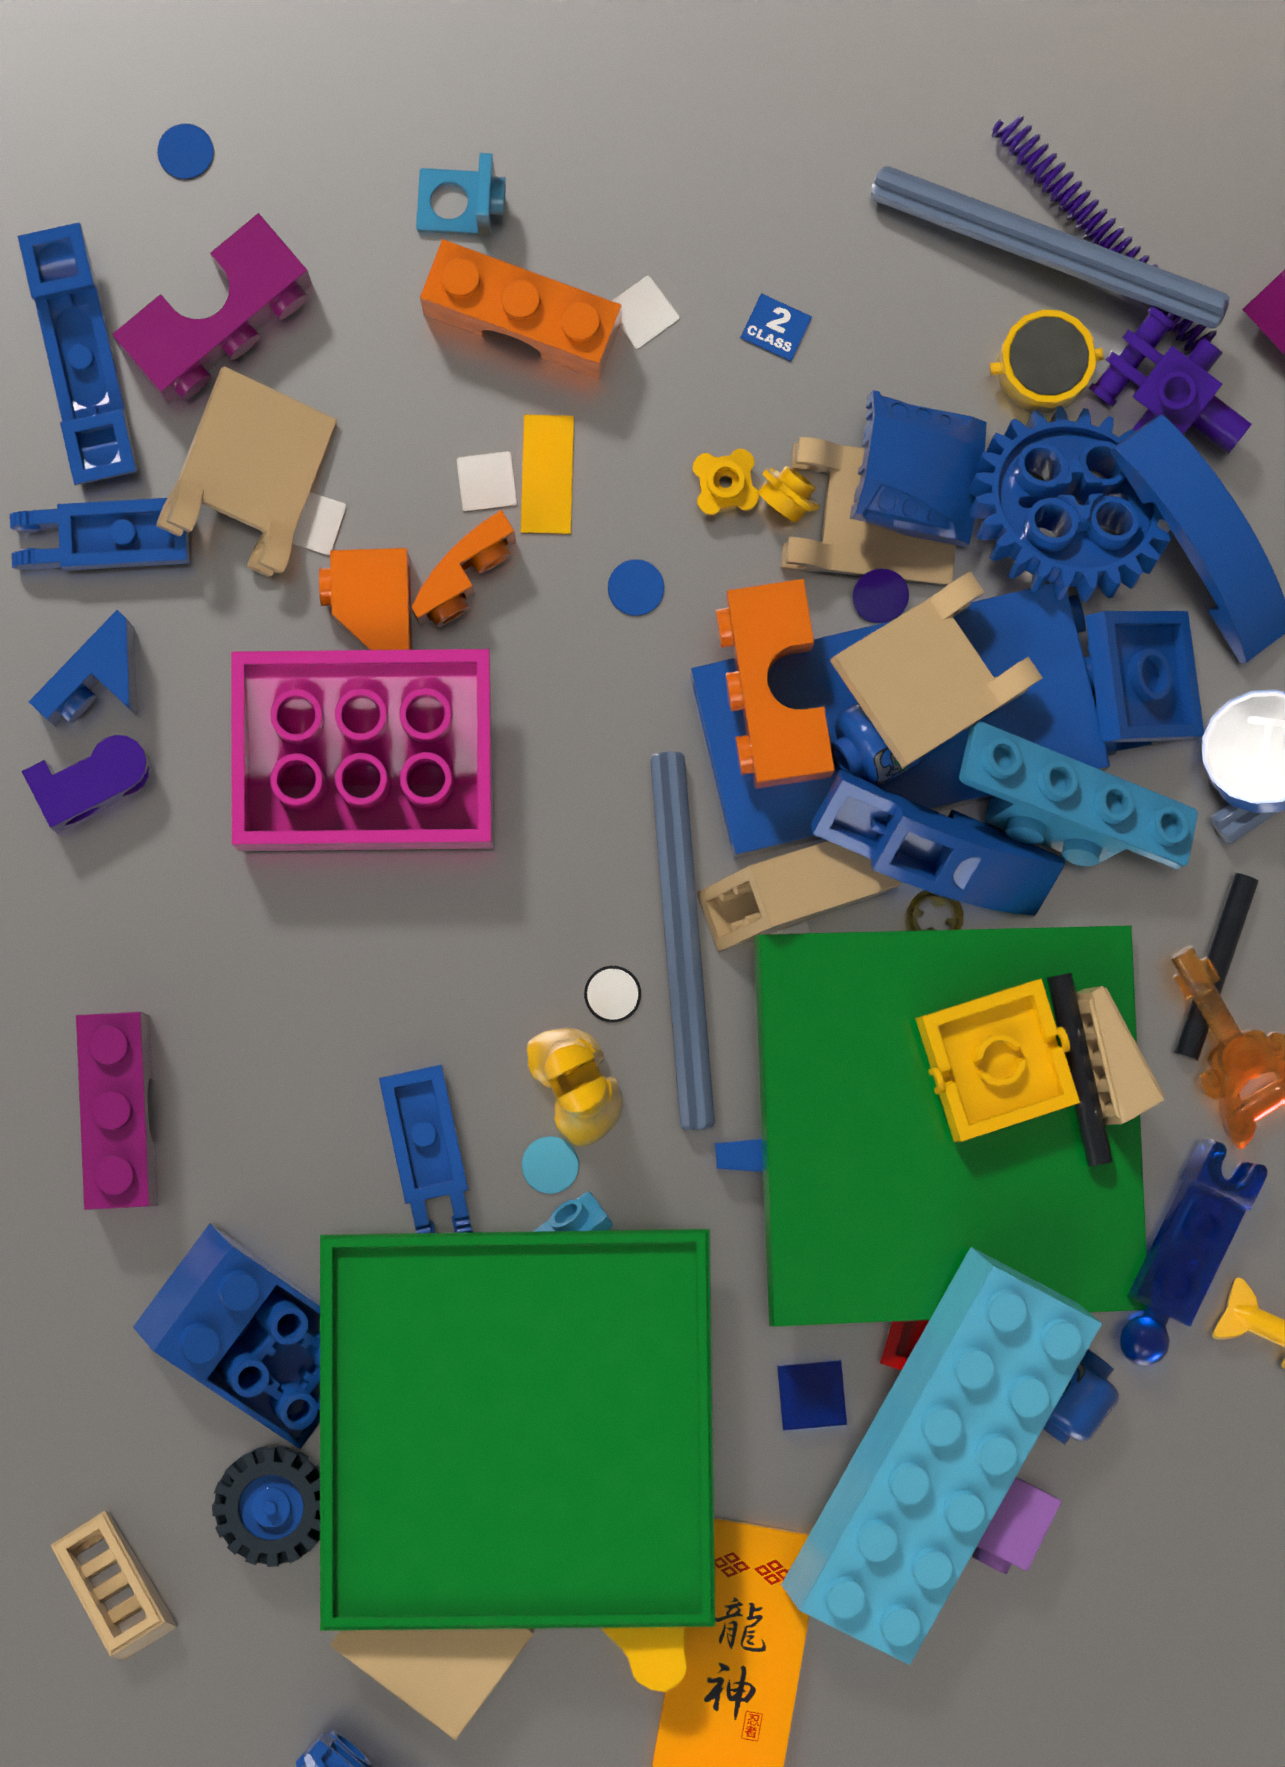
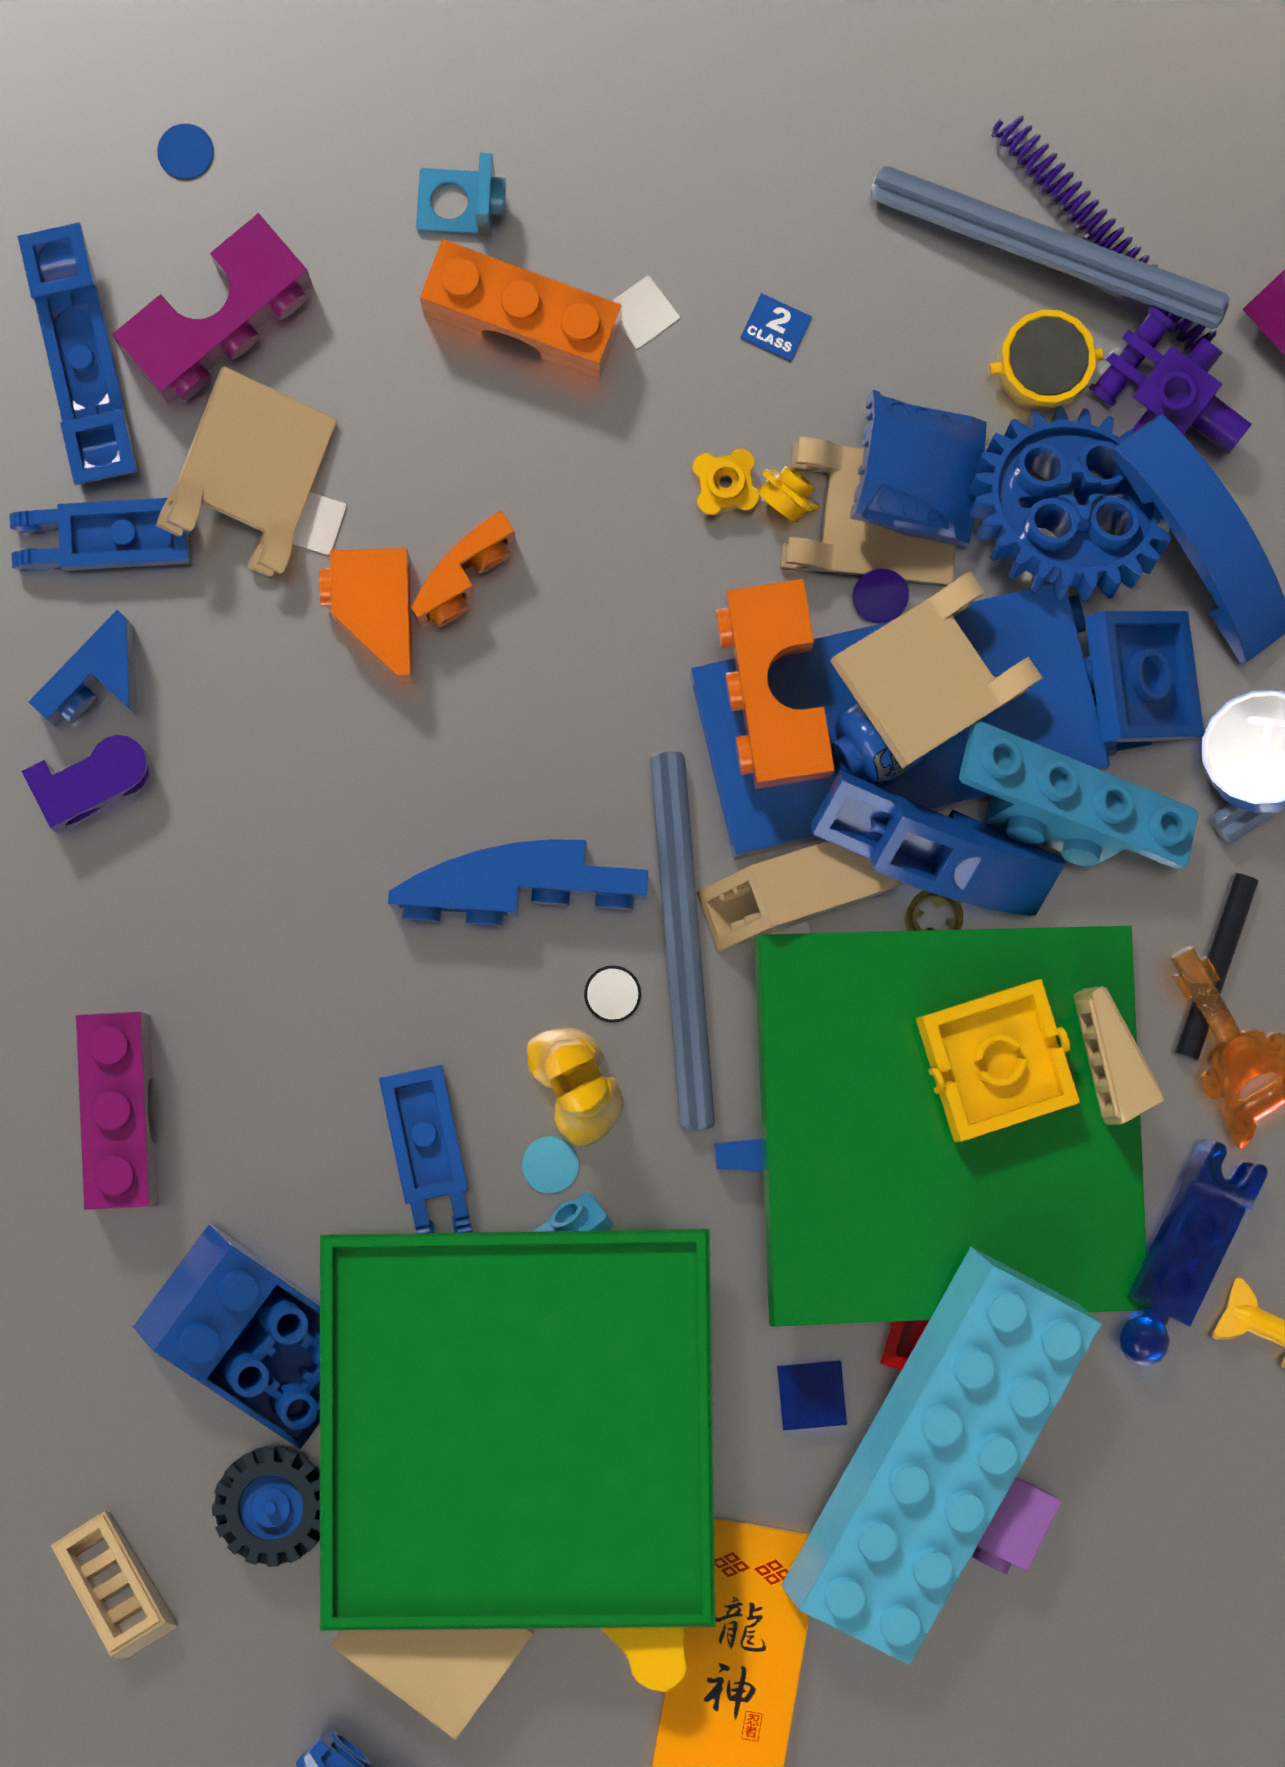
(361, 750): dark pink slope -> none
(486, 481): white sticker -> none
(490, 882): none -> blue slope
(547, 474): yellow sticker -> none
(635, 587): blue sticker -> none
(1084, 1401): blue head -> none
(1089, 1109): black bar -> none

